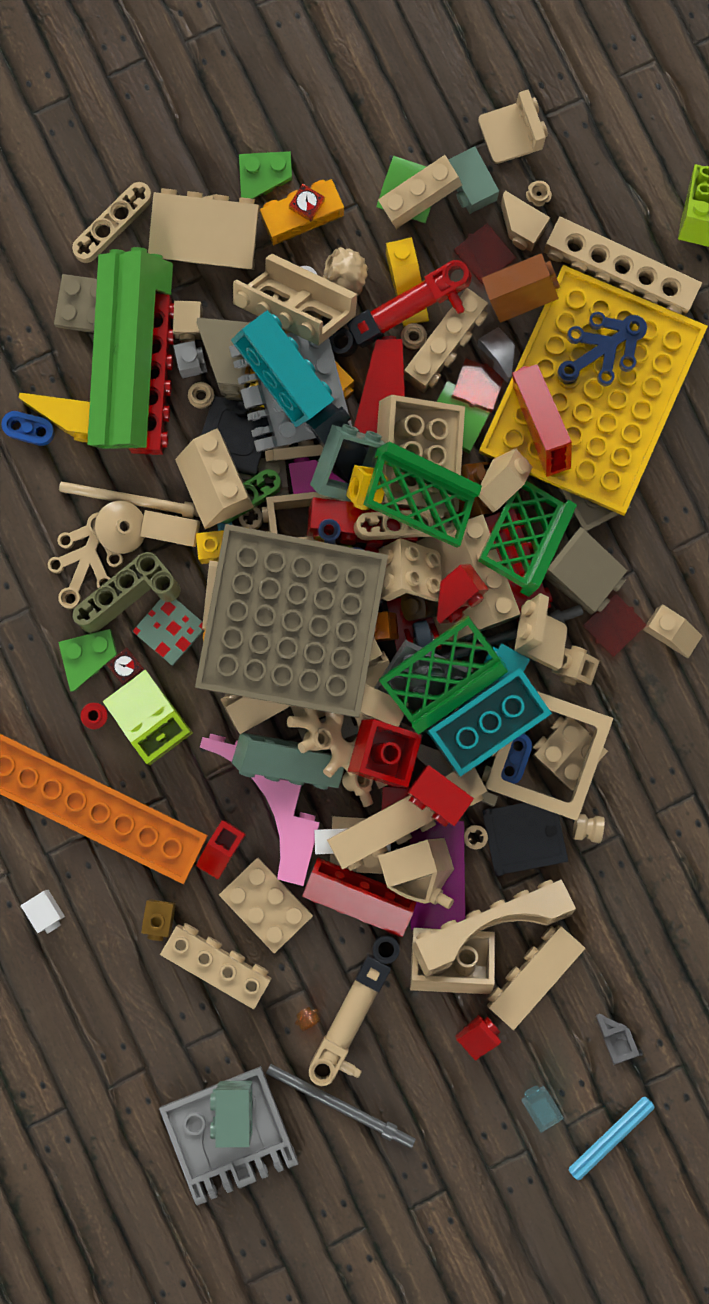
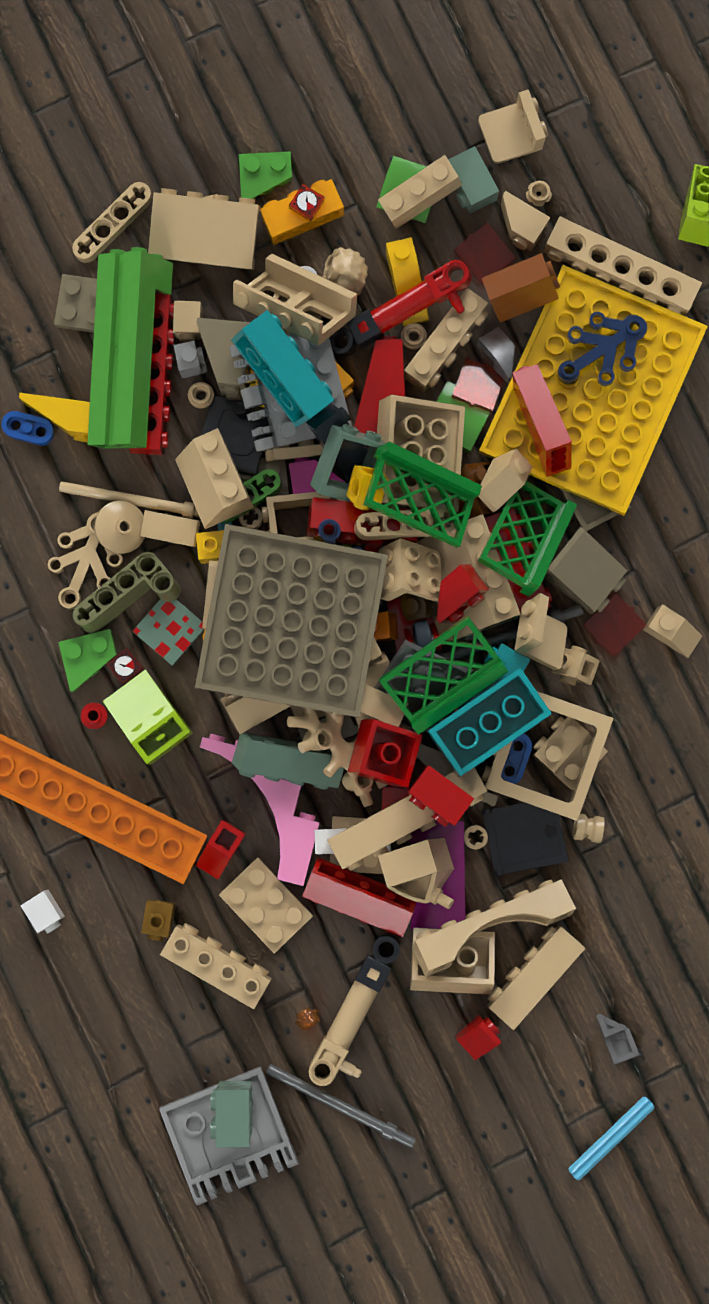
(541, 1107): clear light blue brick -> none

